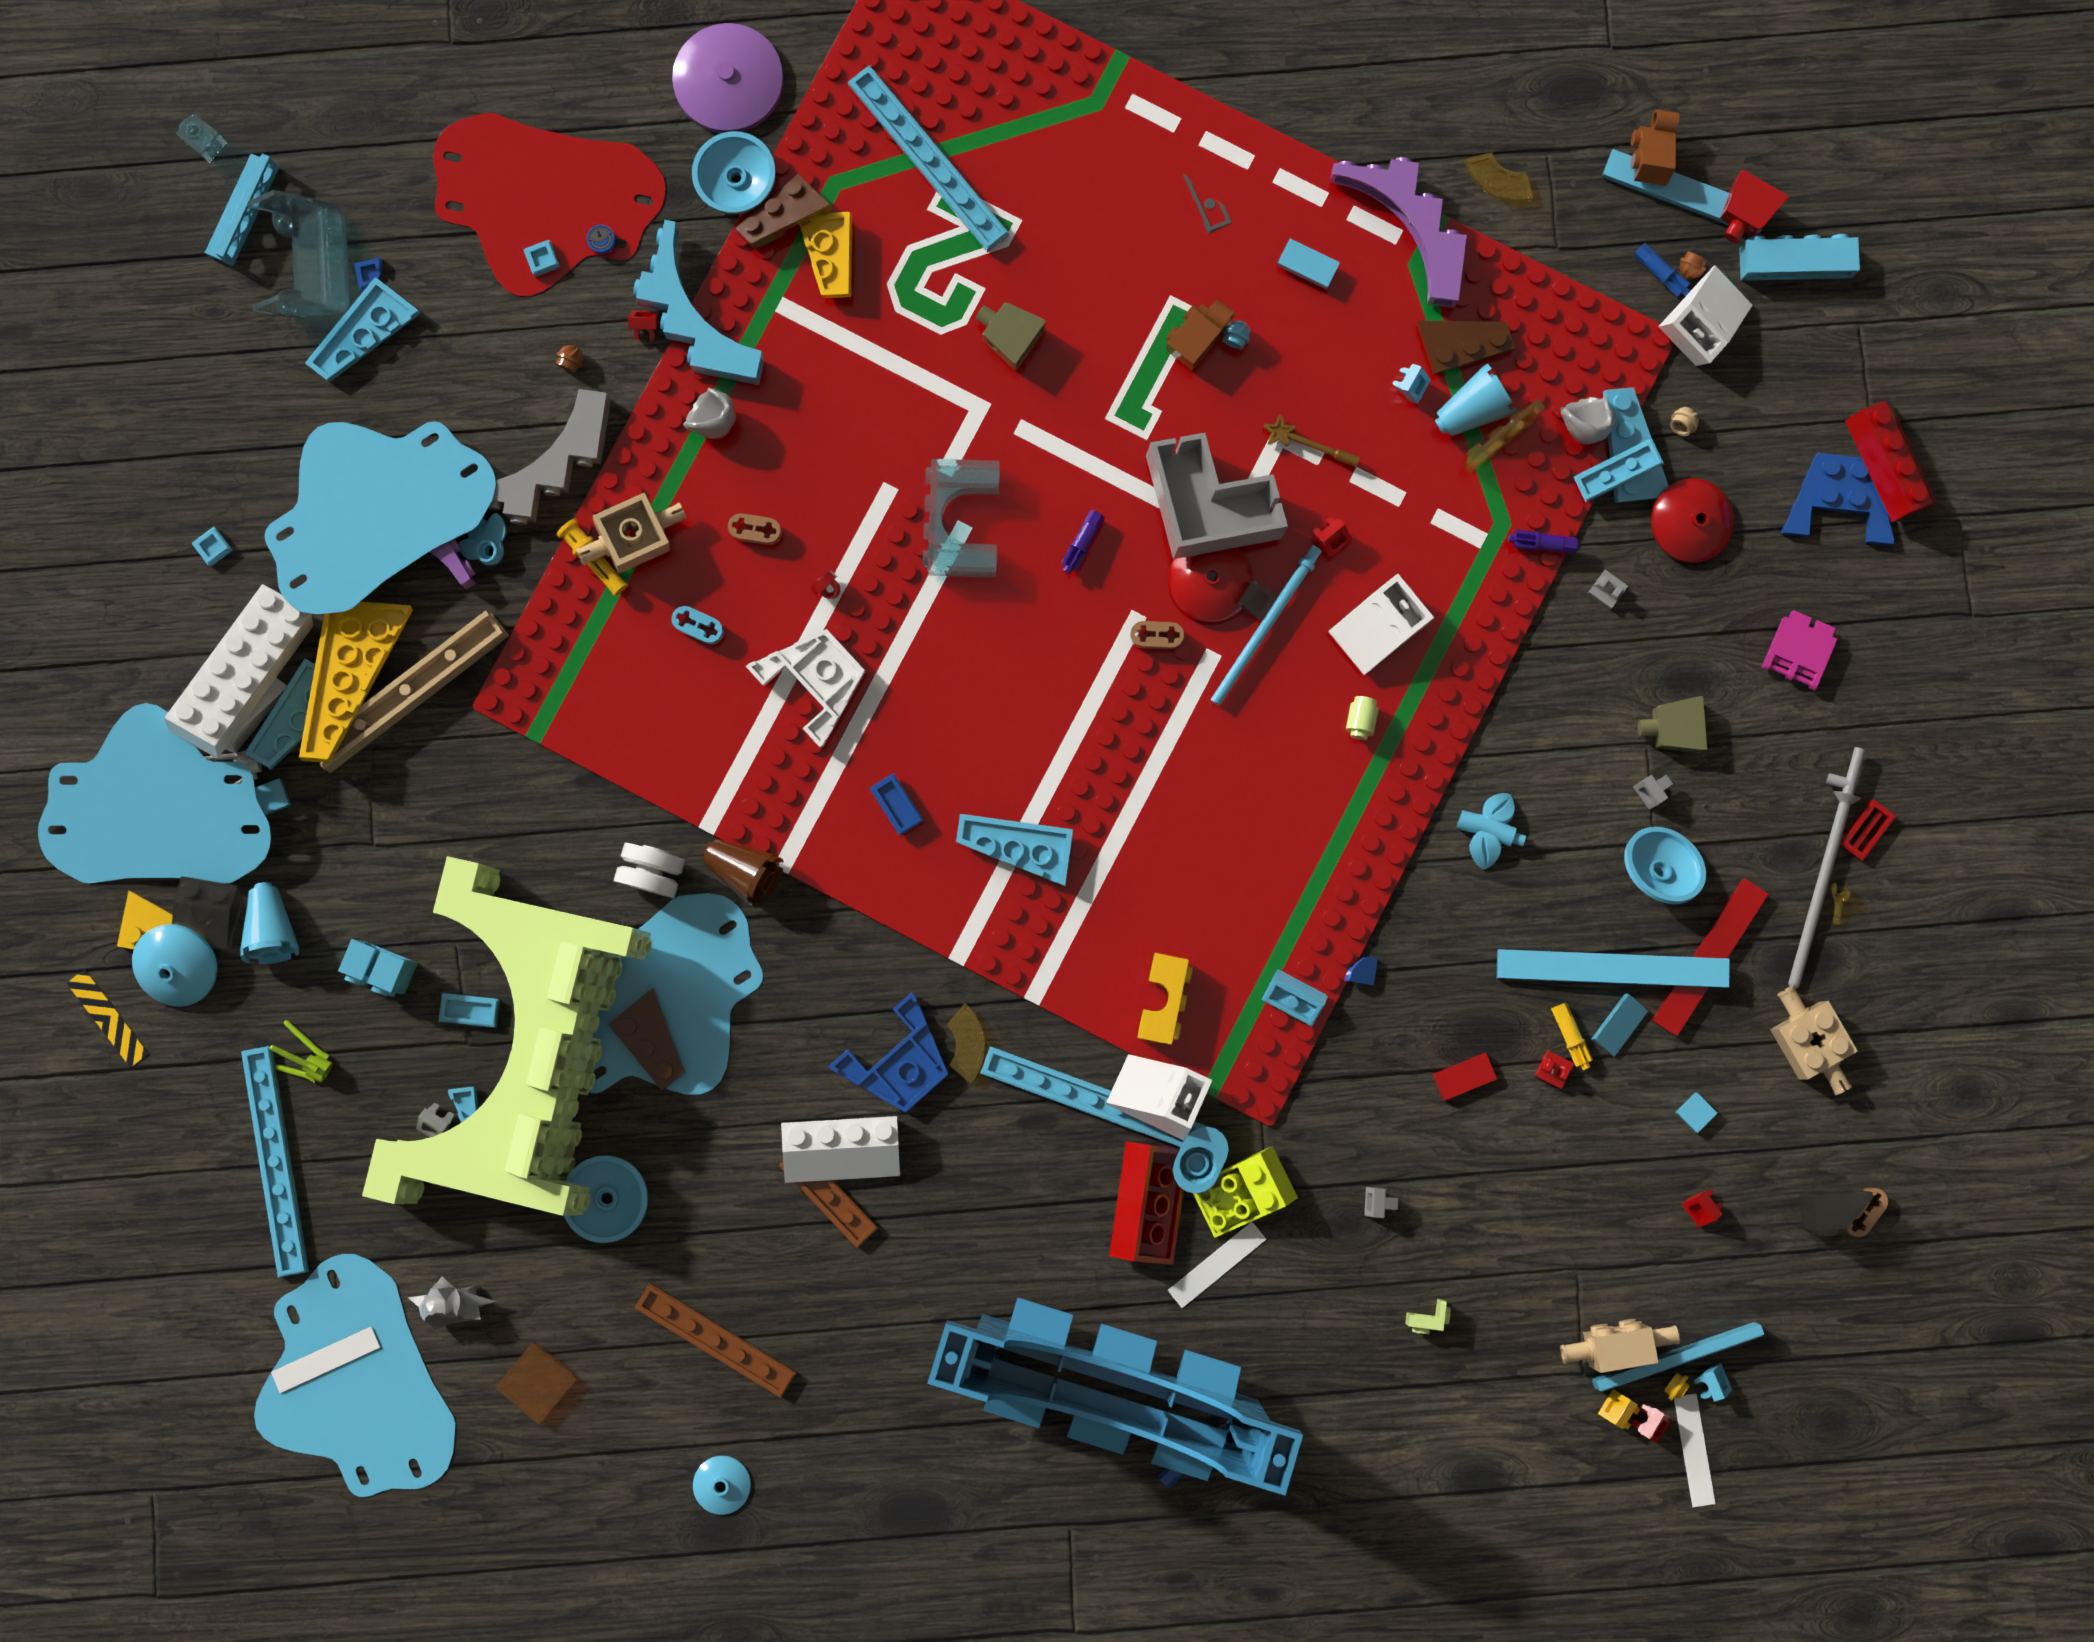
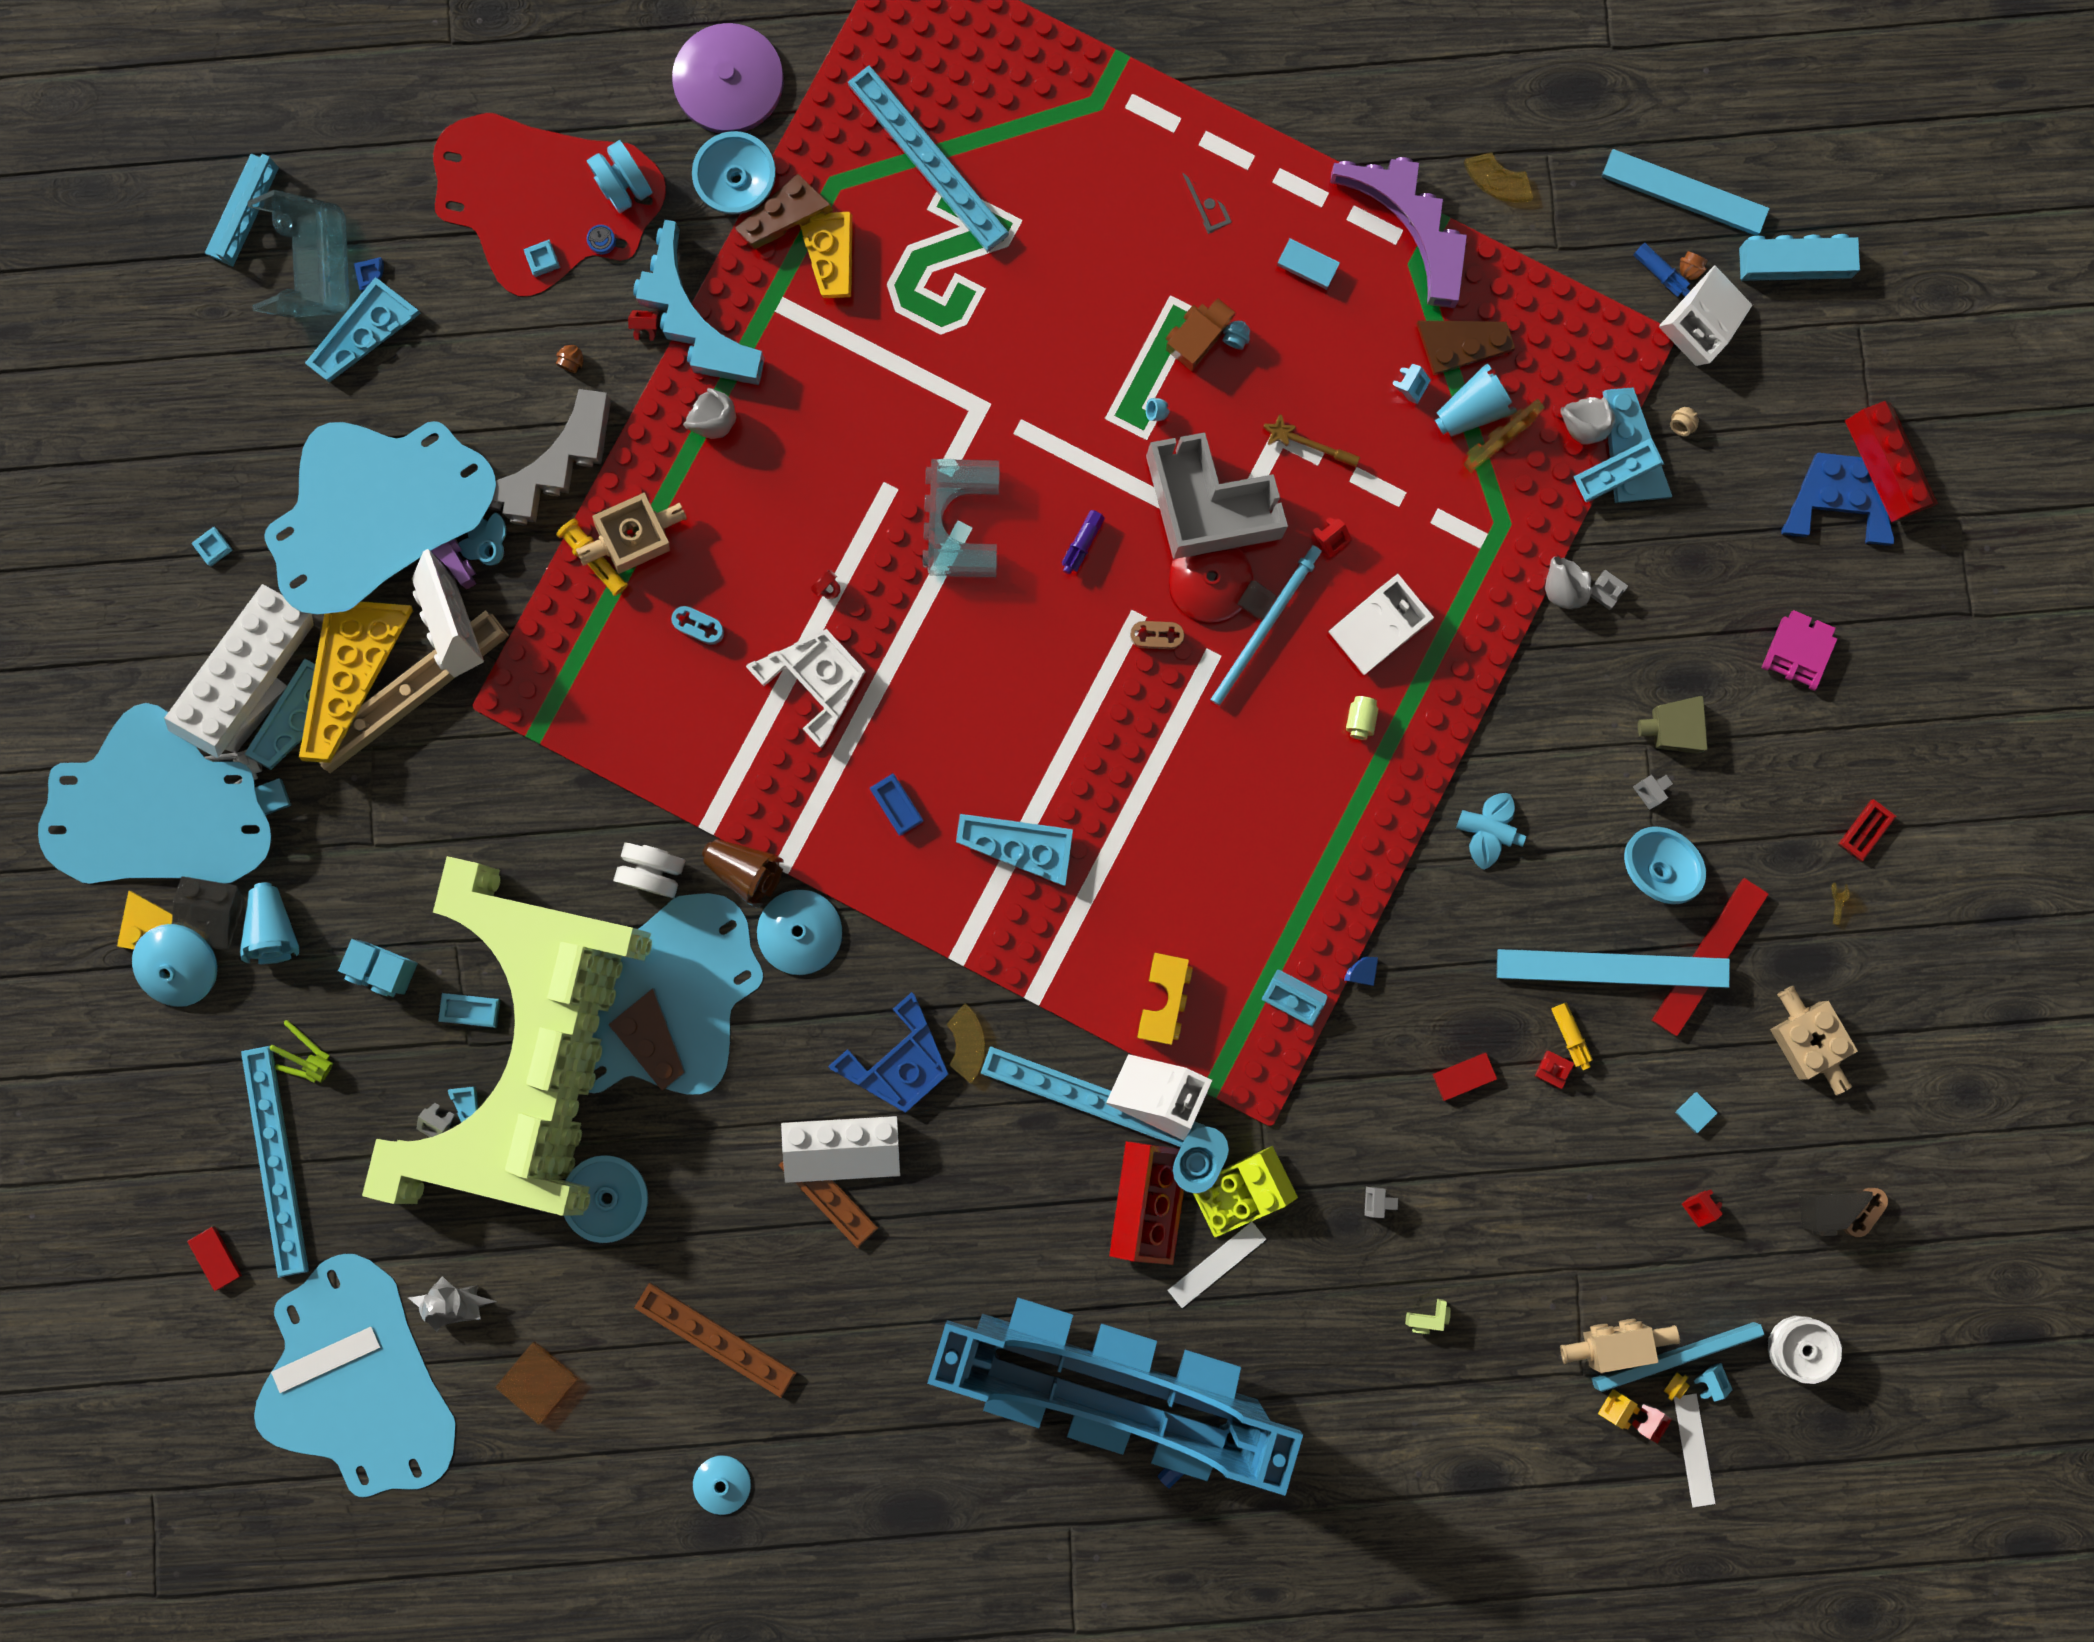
(107, 1018): sticker -> none
(200, 137): clear light blue brick -> none
(214, 1258): none -> red tile
(445, 616): none -> white slope
(618, 177): none -> medium azure wheel
(756, 522): medium nougat beam -> none
(819, 938): none -> medium azure dish
(1011, 332): olive torso -> none
(1156, 409): none -> medium azure hinge
(1545, 542): dark purple piece -> none
(1567, 584): none -> light grey hair
(1619, 1024): medium azure slope -> none
(1655, 149): dark orange hinge -> none
(1676, 523): red dish -> none
(1749, 206): red torso -> none
(1787, 1346): none -> white wheel
(1845, 800): light grey piece -> none

